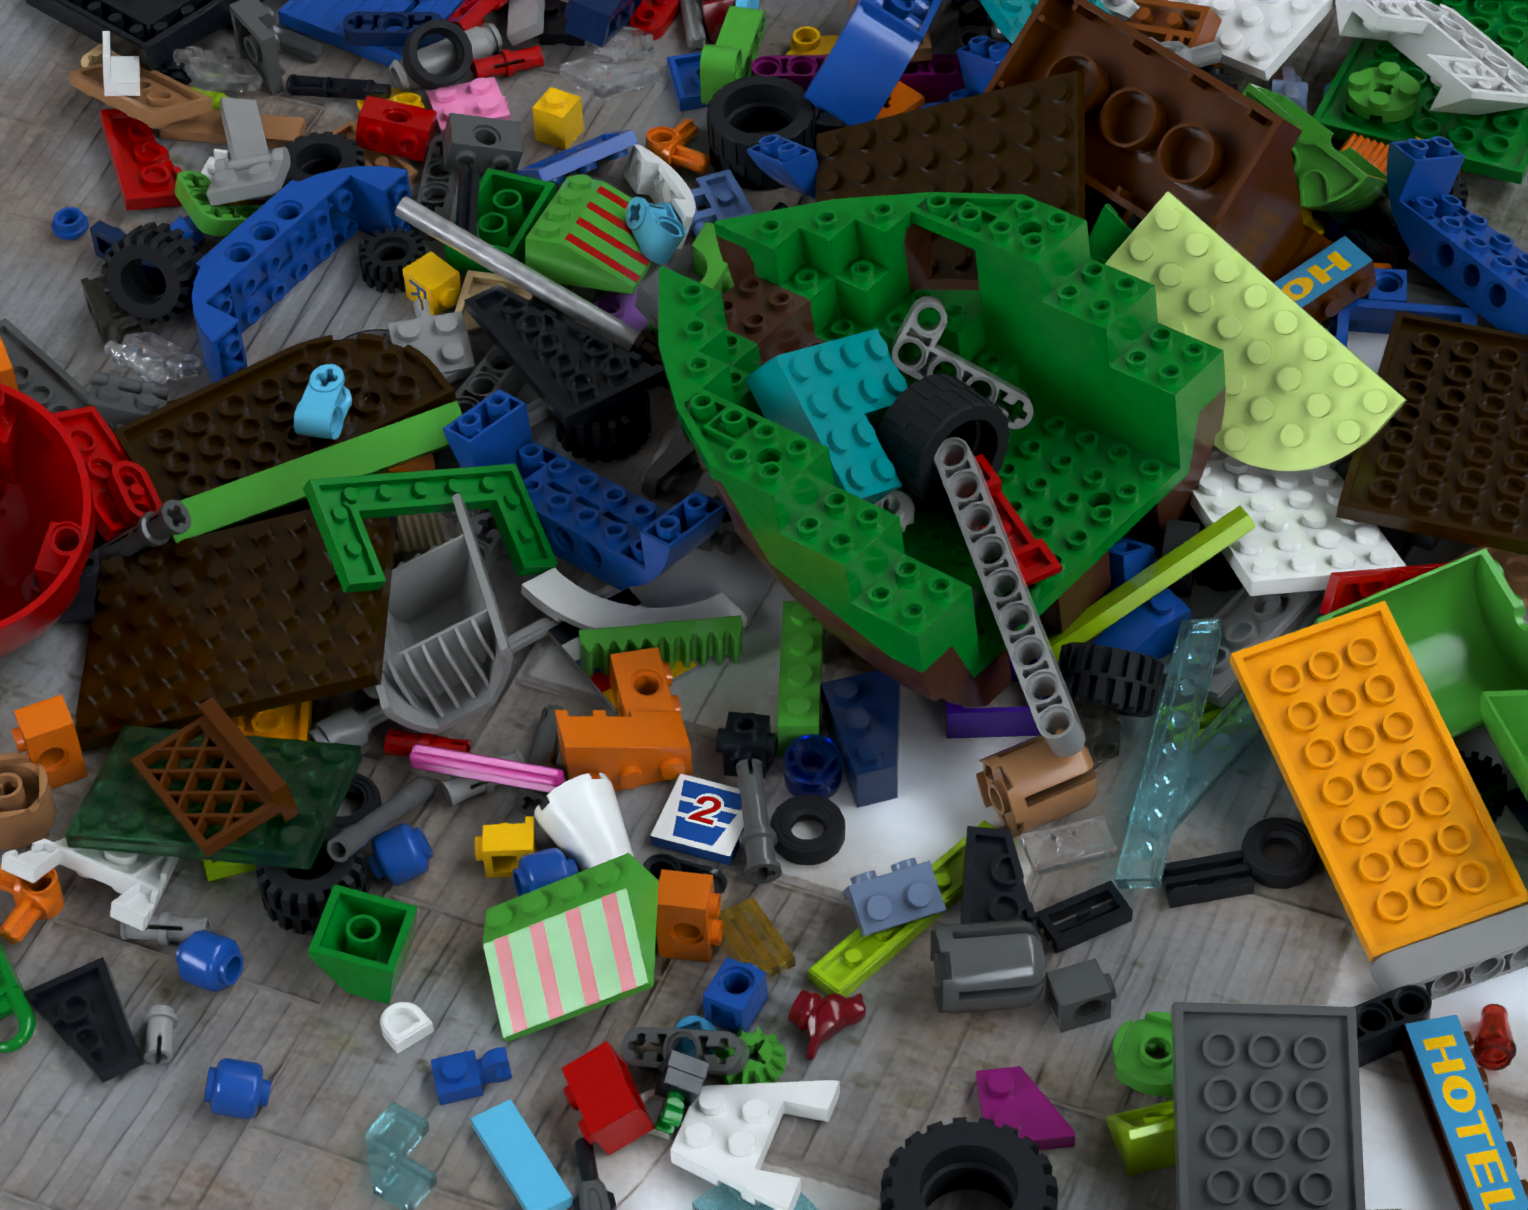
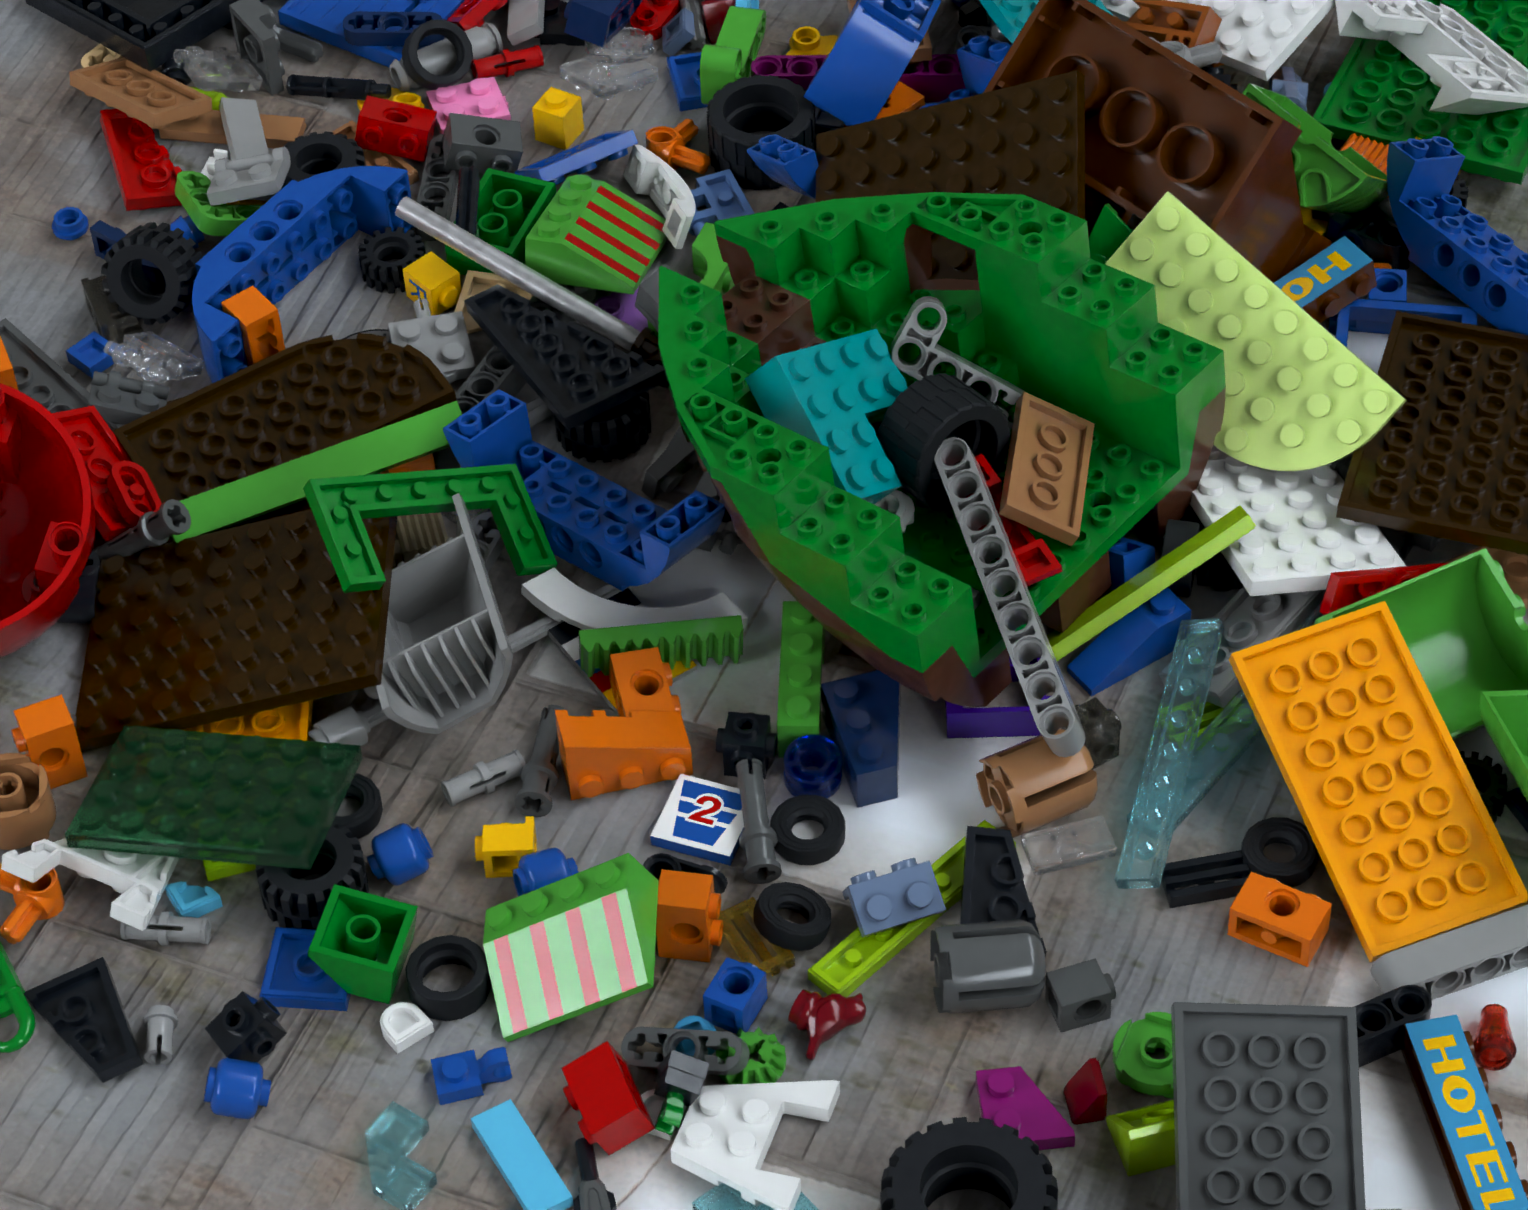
(89, 354): none -> blue plate
(119, 72): white panel -> none
(192, 899): none -> medium azure tile
(209, 960): blue head -> none
(239, 762): reddish brown fence -> none
(247, 1028): none -> black brick
(258, 324): none -> orange brick
(295, 979): none -> blue tile
(323, 404): medium azure piece -> none
(357, 835): dark grey piece -> none
(401, 742): red pin -> none
(445, 951): none -> black tyre
(486, 768): dark pink axle -> none
(585, 821): white cone -> none
(655, 229): medium azure piece -> none
(678, 32): none -> sand blue tile
(788, 934): none -> black tyre
(1047, 469): none -> medium nougat plate
(1087, 1094): none -> dark red slope
(1088, 921): black tile -> none
(1111, 678): black tyre -> none
(1279, 918): none -> orange brick
(1383, 93): bright green plate -> none

